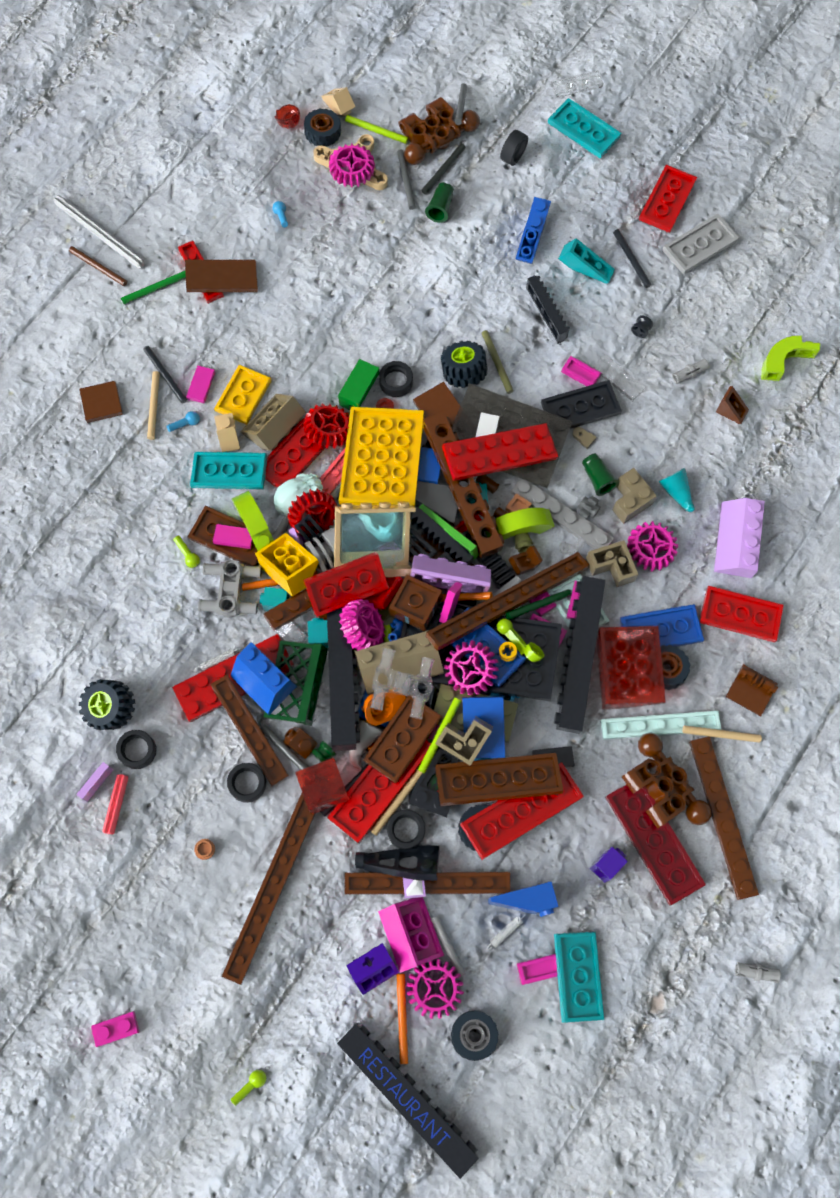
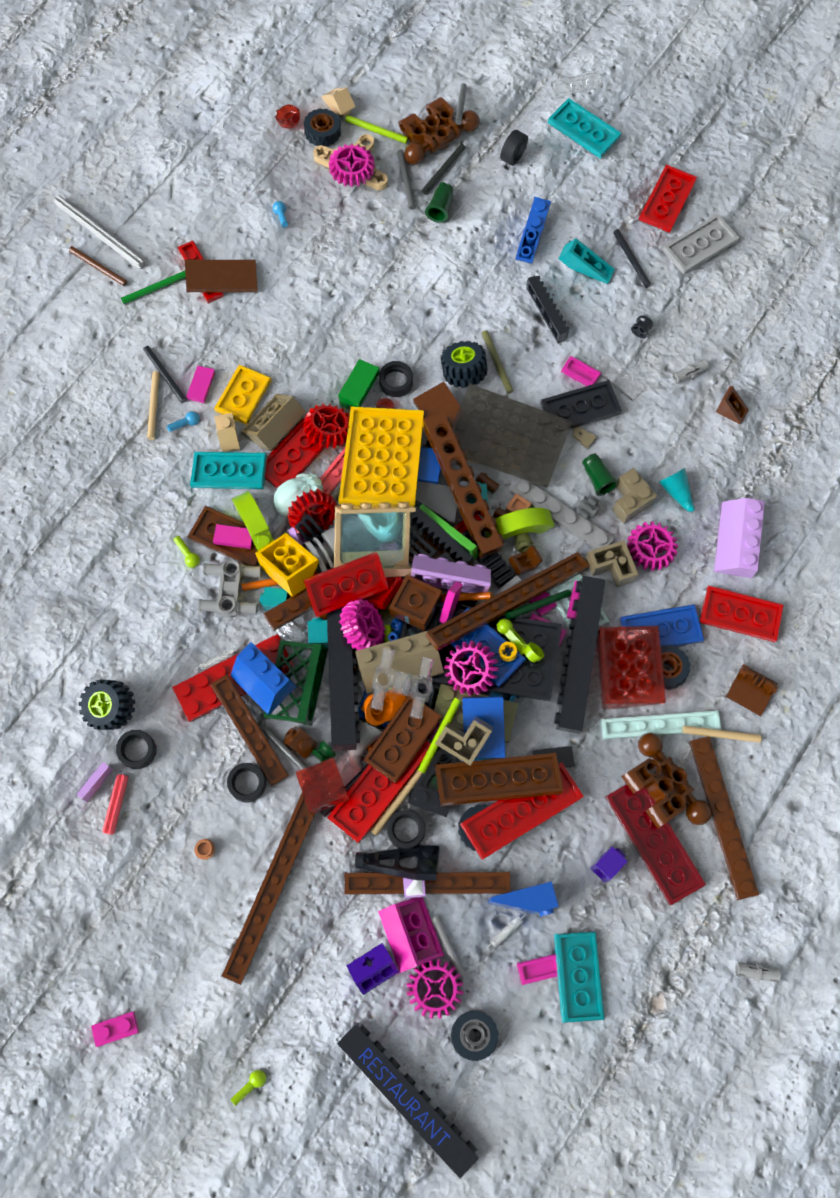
(101, 401): reddish brown tile -> none
(402, 1019): orange bar -> none
(487, 424): white tile -> none
(499, 451): red plate -> none
(786, 348): lime arch -> none

